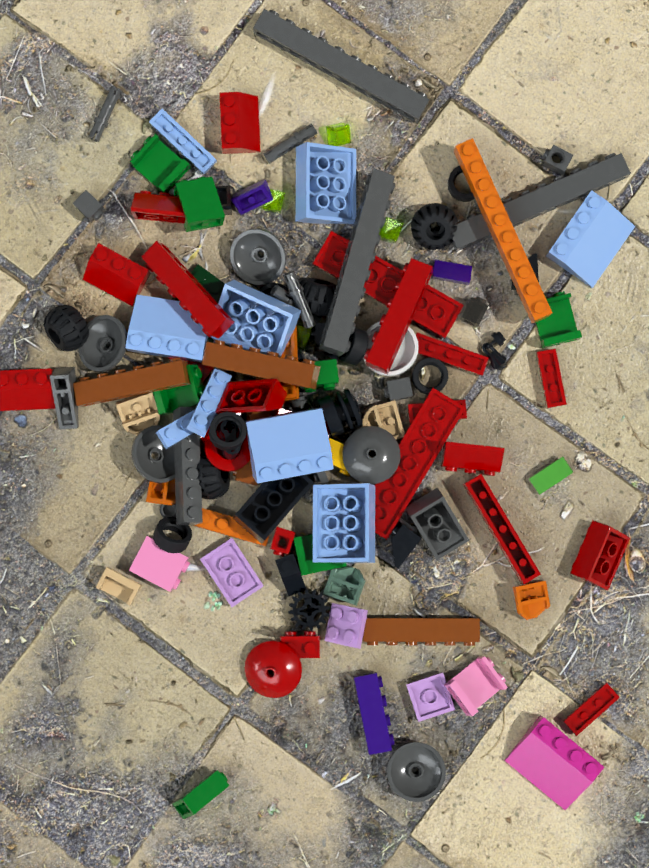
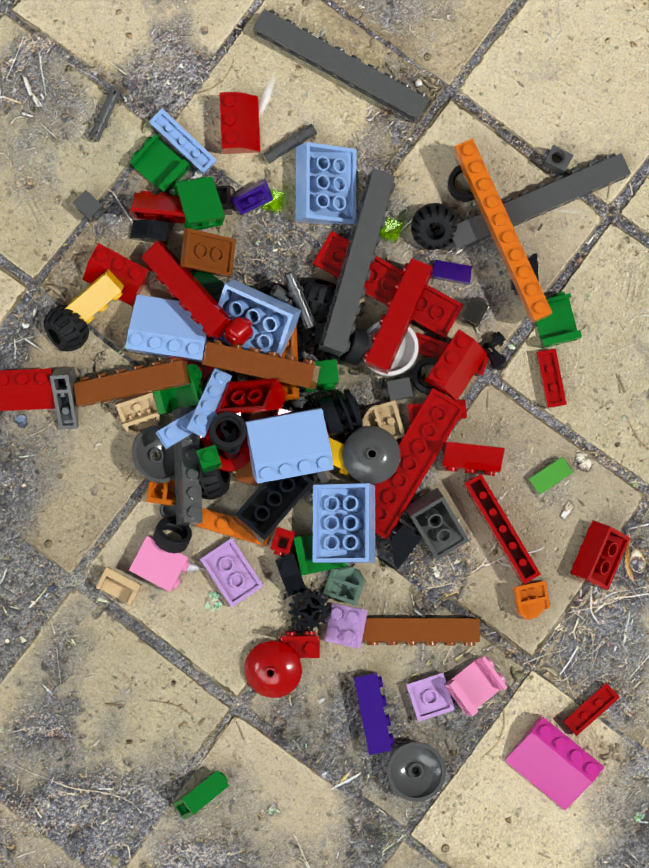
(96, 296): none -> yellow brick
(96, 351): dark grey dish -> none
(150, 231): none -> black slope
(207, 252): none -> dark orange plate
(209, 459): none -> green brick
(238, 331): none -> red head
(250, 264): dark grey dish -> none
(302, 337): clear neon green slope -> none
(338, 134): clear neon green slope -> none
(456, 365): none -> red slope
(591, 239): light blue slope -> none

